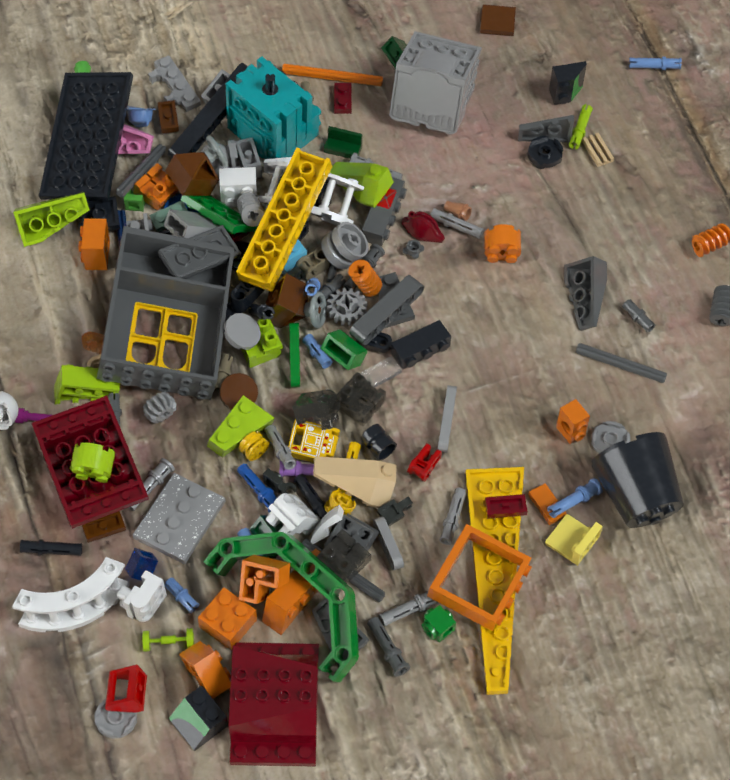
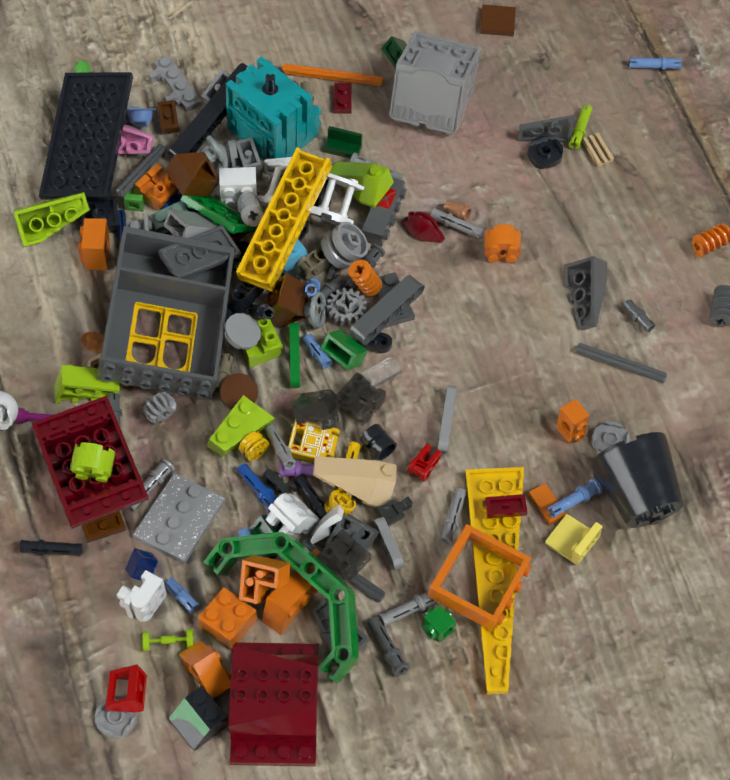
(73, 606): white fence -> none
(413, 244): dark grey plate -> none
(421, 344): black brick -> none
(566, 82): black slope -> none

